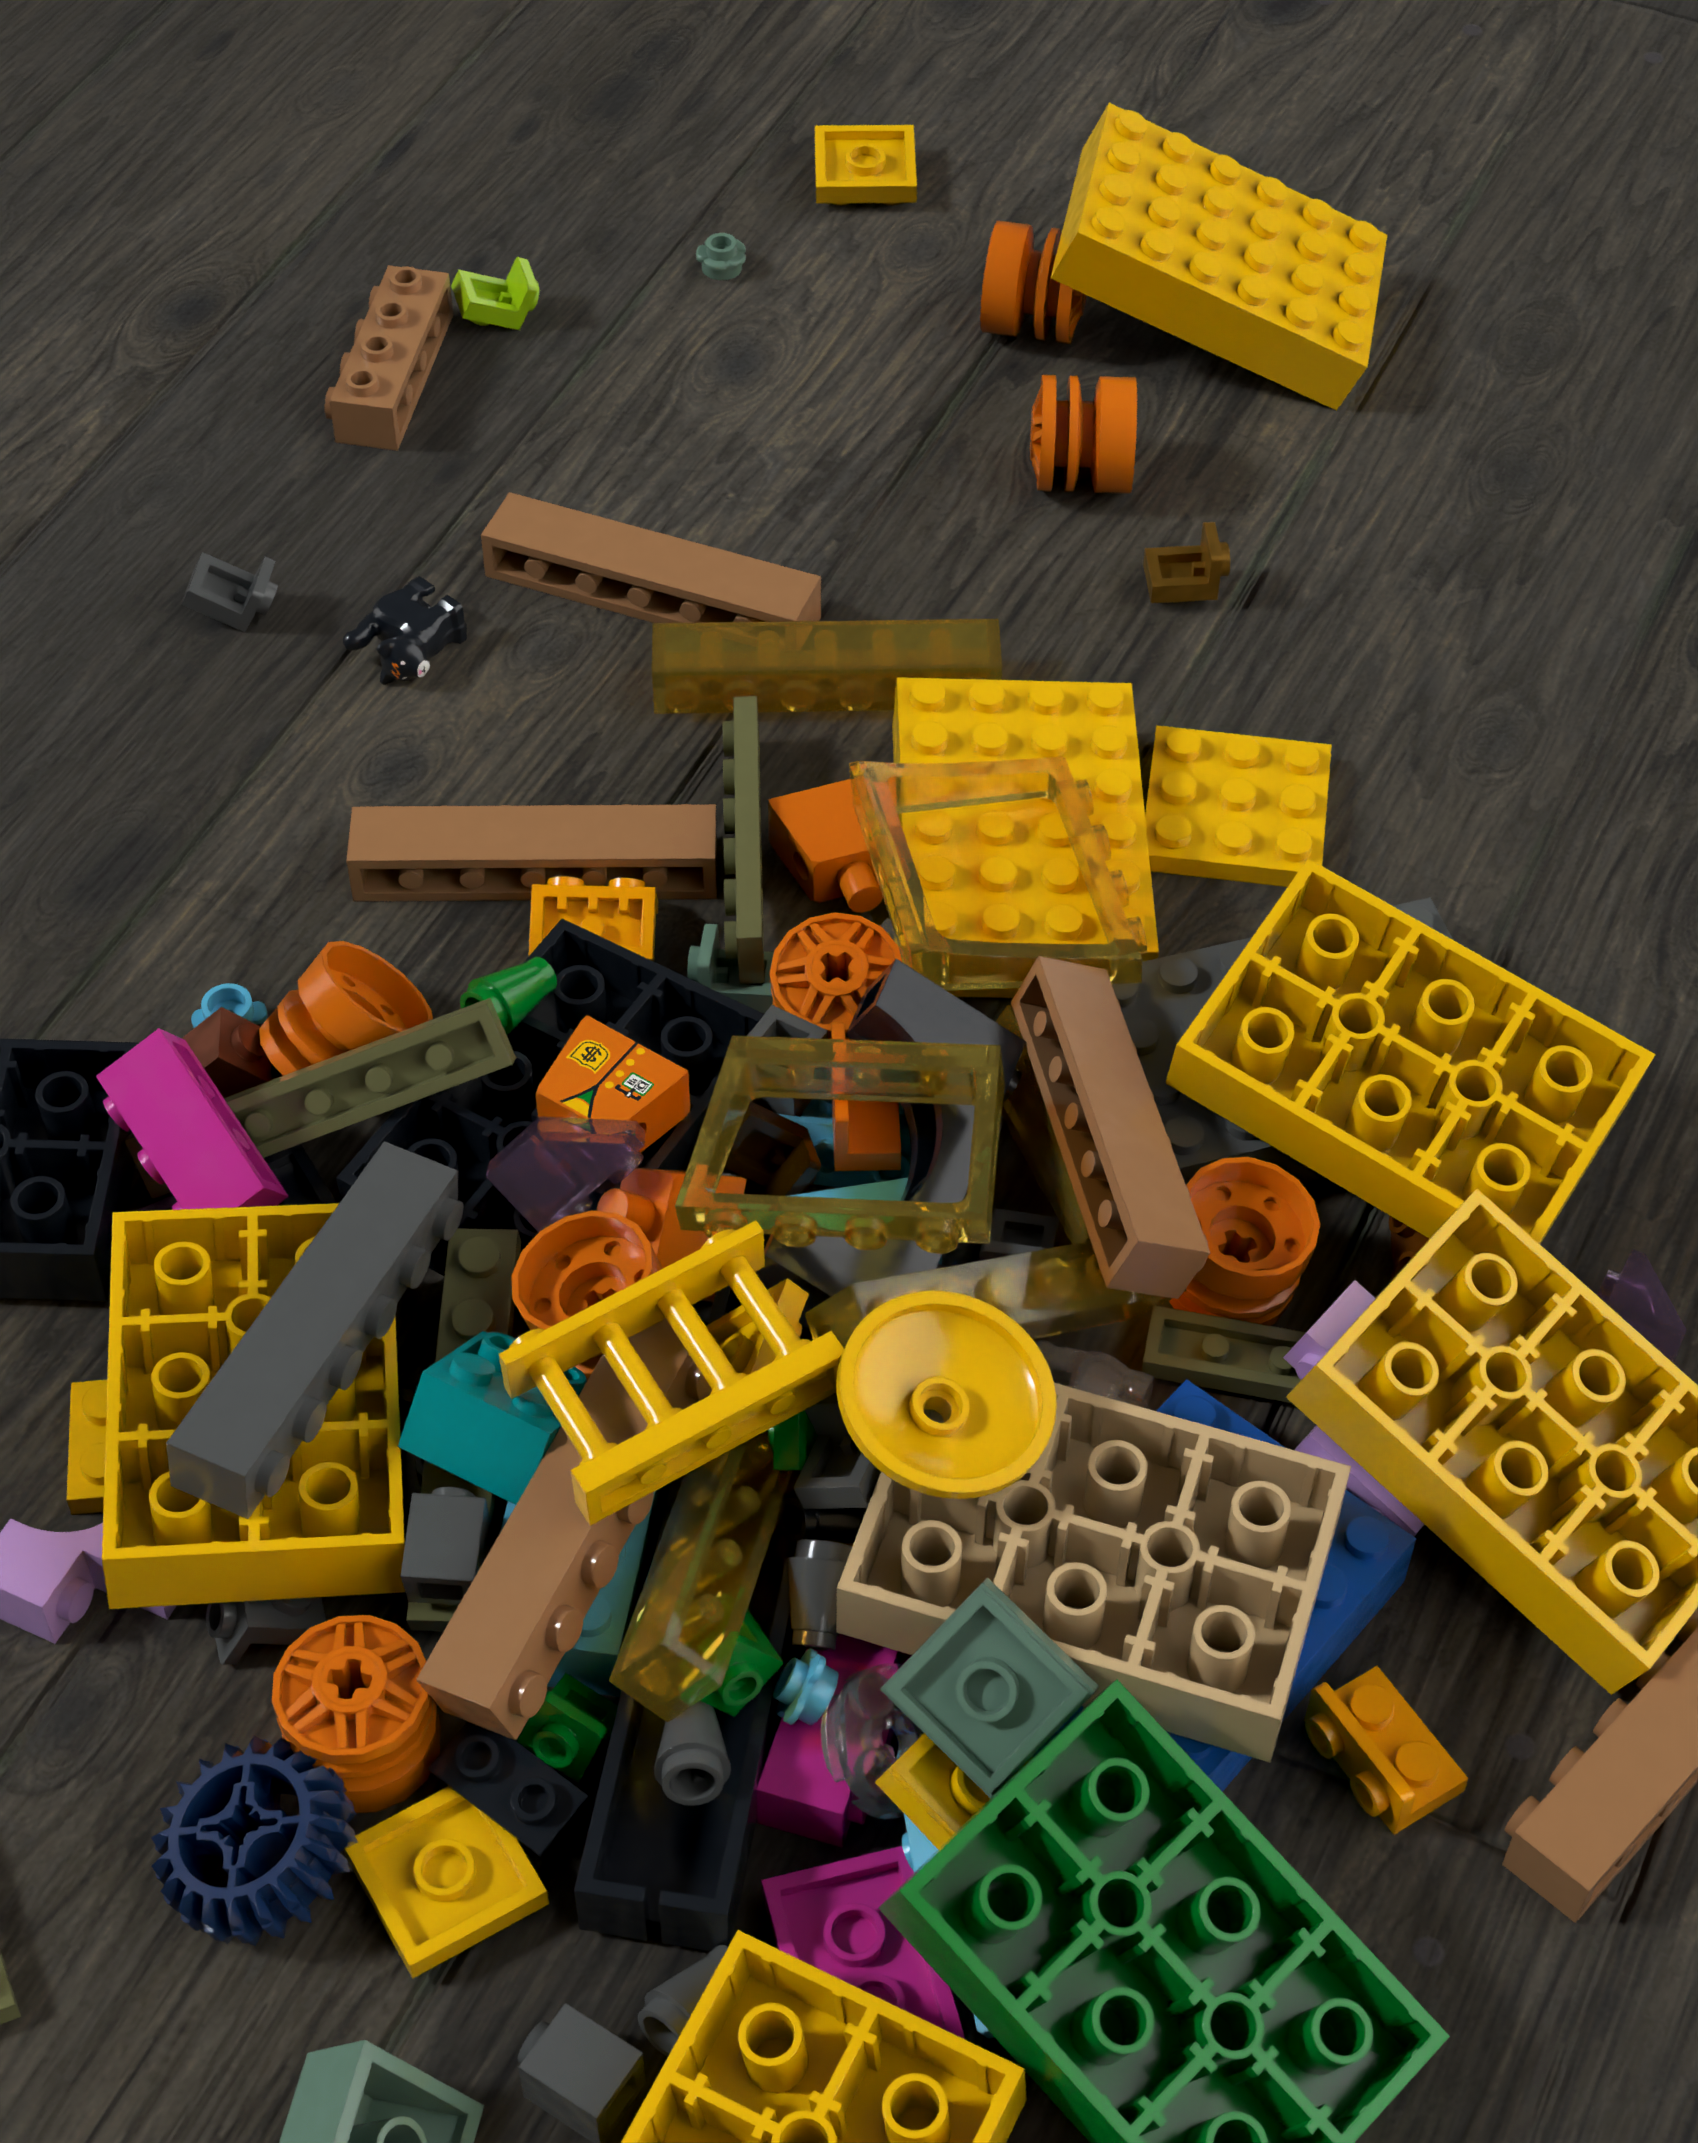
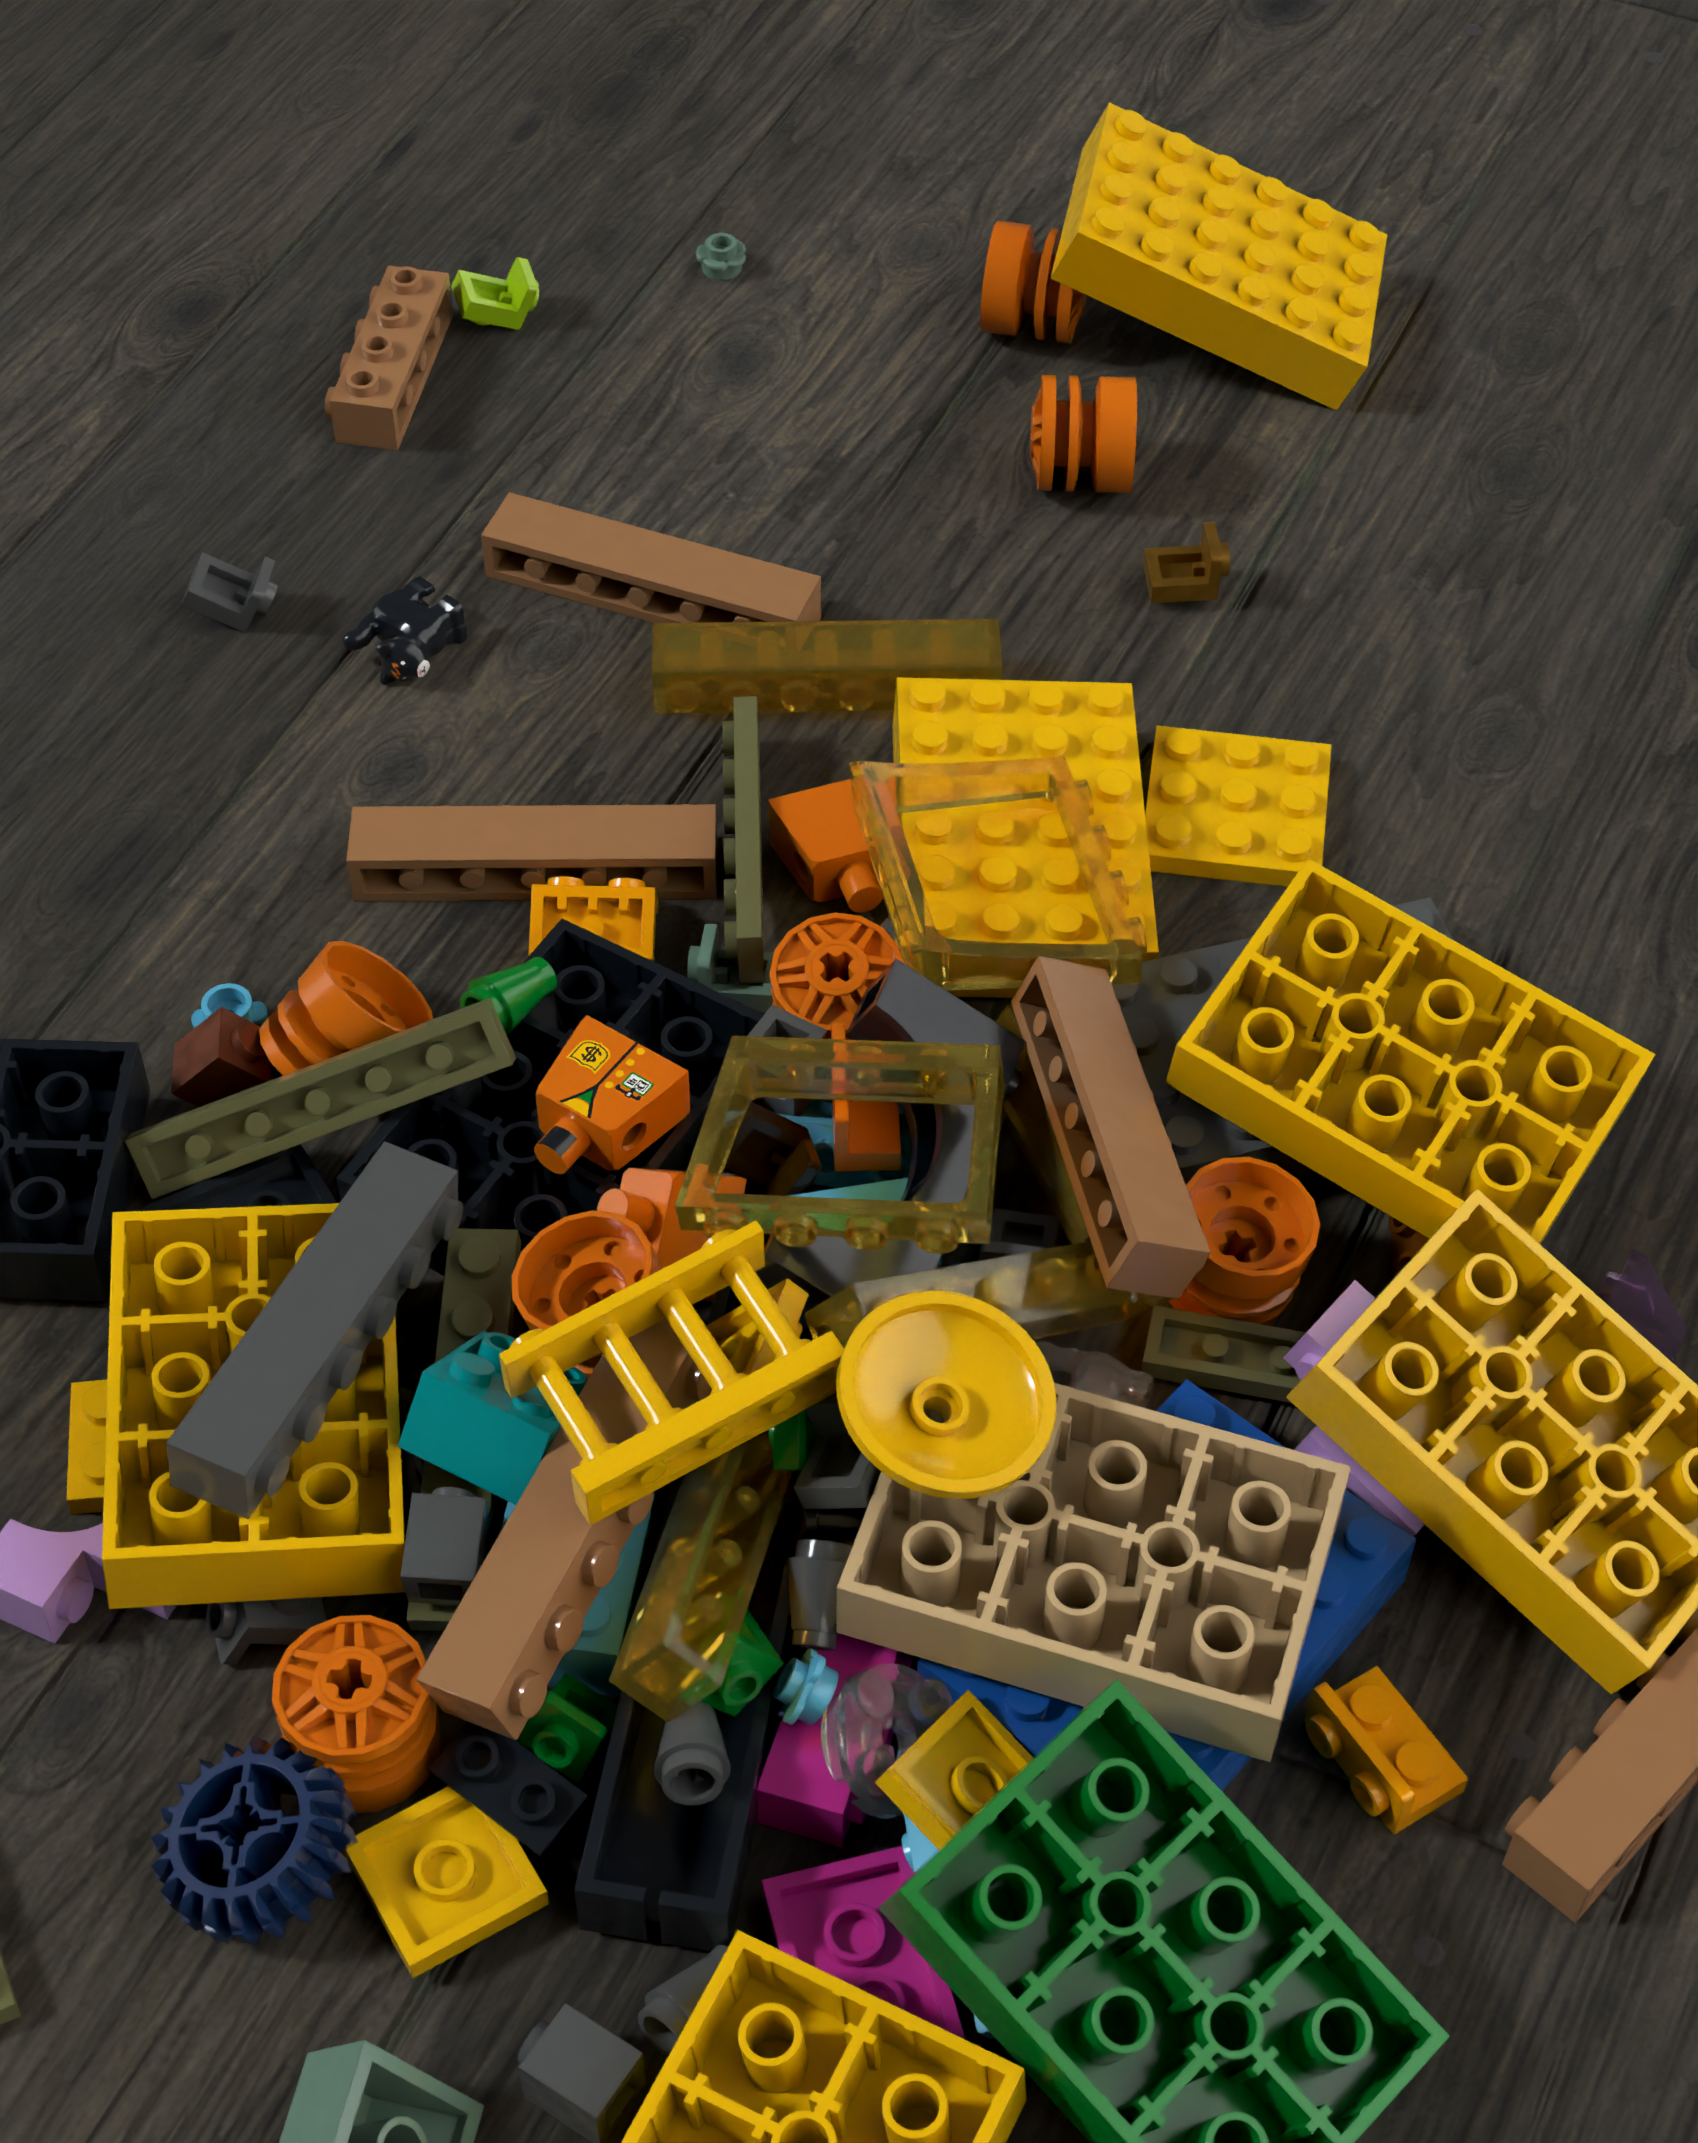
(186, 1128): dark pink brick -> none
(562, 1162): clear purple slope -> none
(865, 164): yellow plate -> none
(989, 1687): sand green tile -> none

